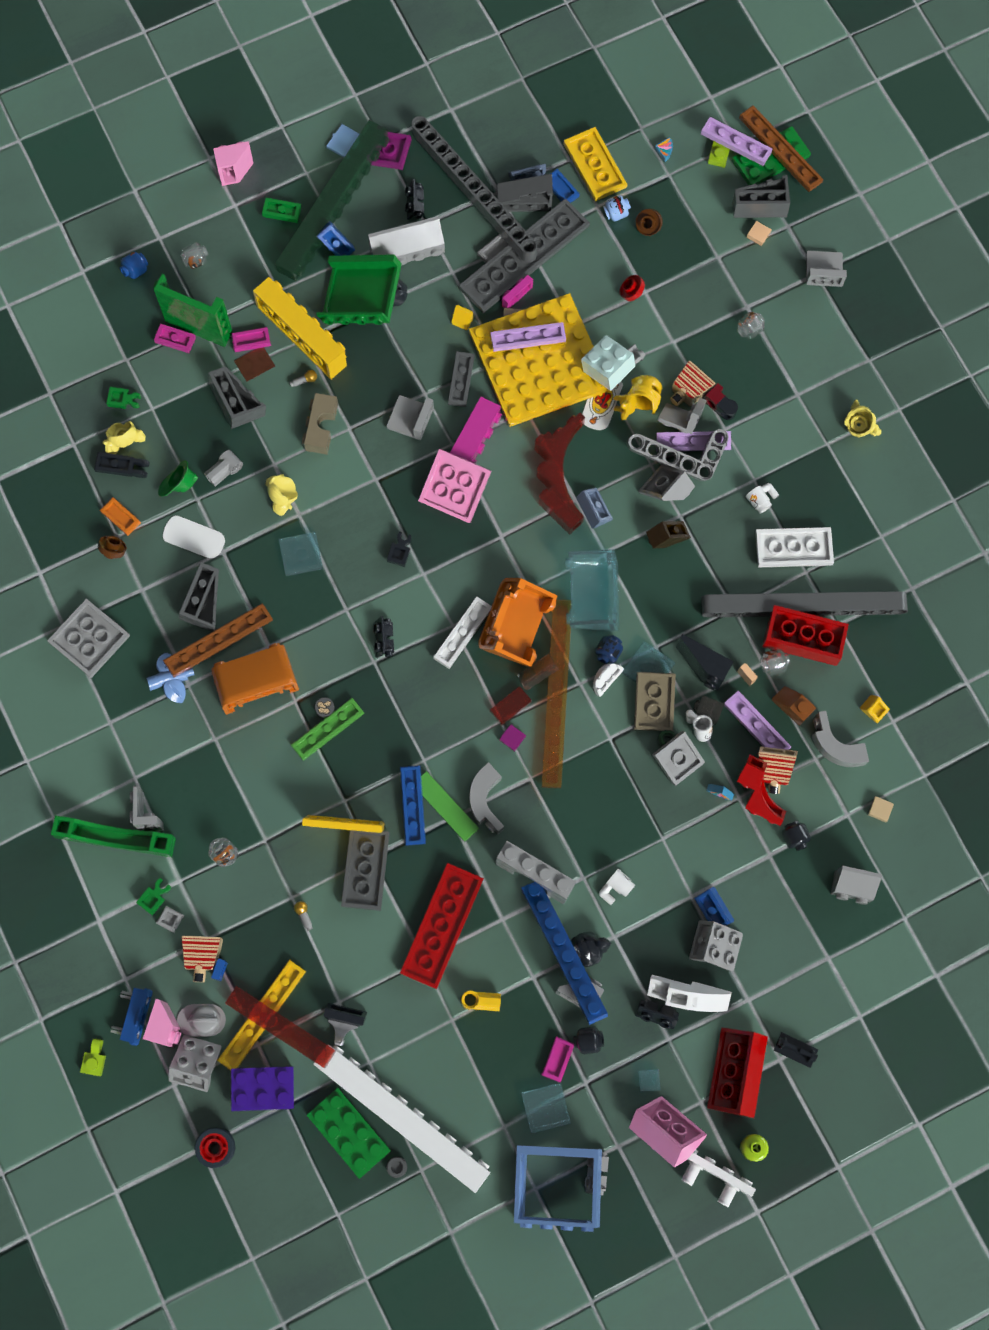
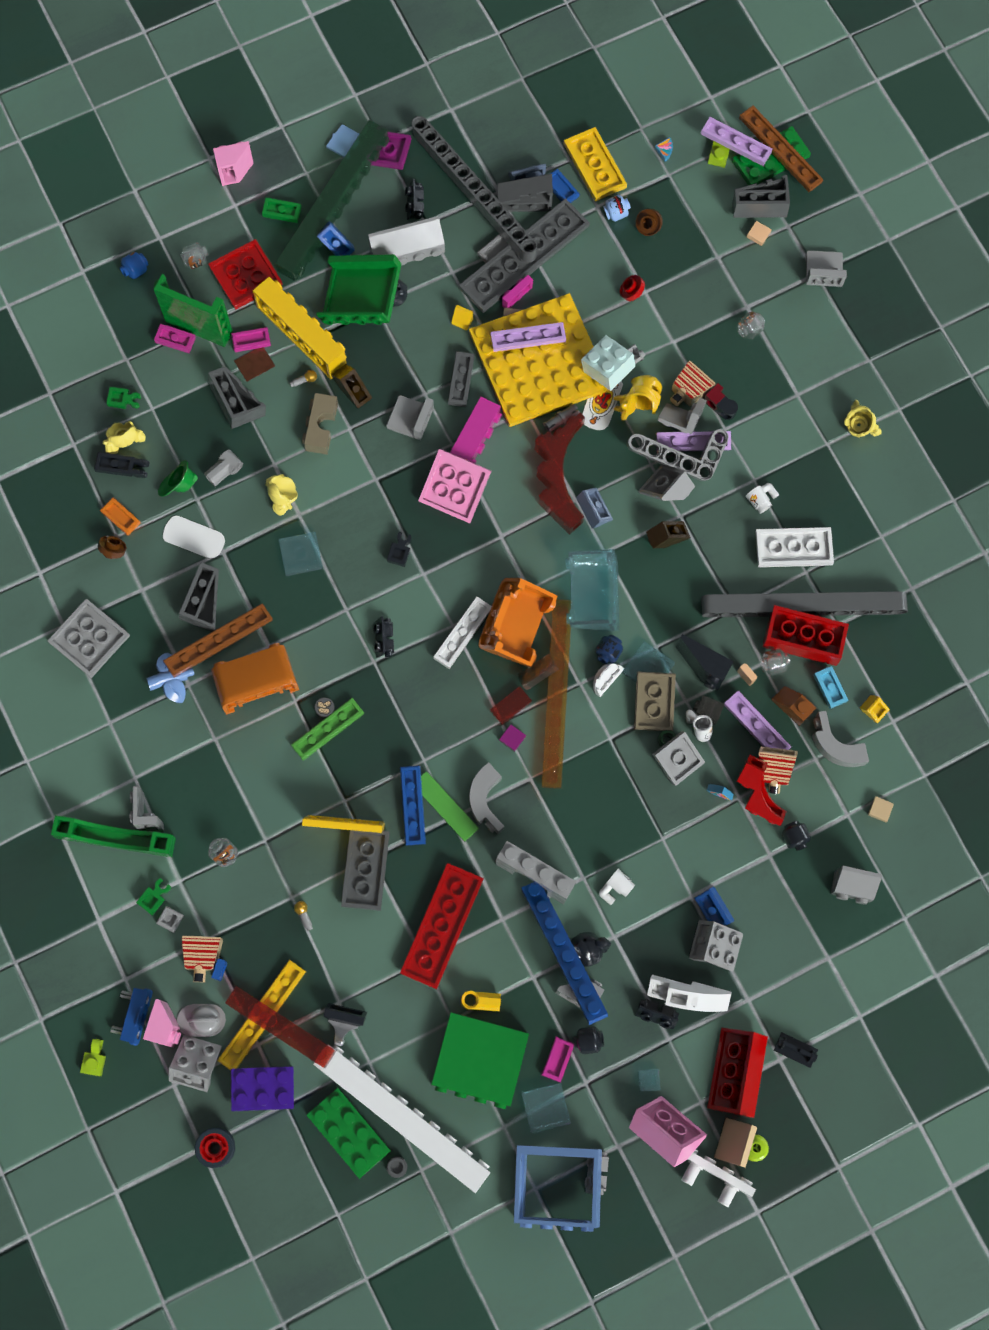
(242, 272): none -> red plate
(352, 385): none -> dark brown slope
(480, 1060): none -> green panel
(561, 418): none -> dark grey pin
(735, 1142): none -> tan tile
(830, 687): none -> medium azure plate

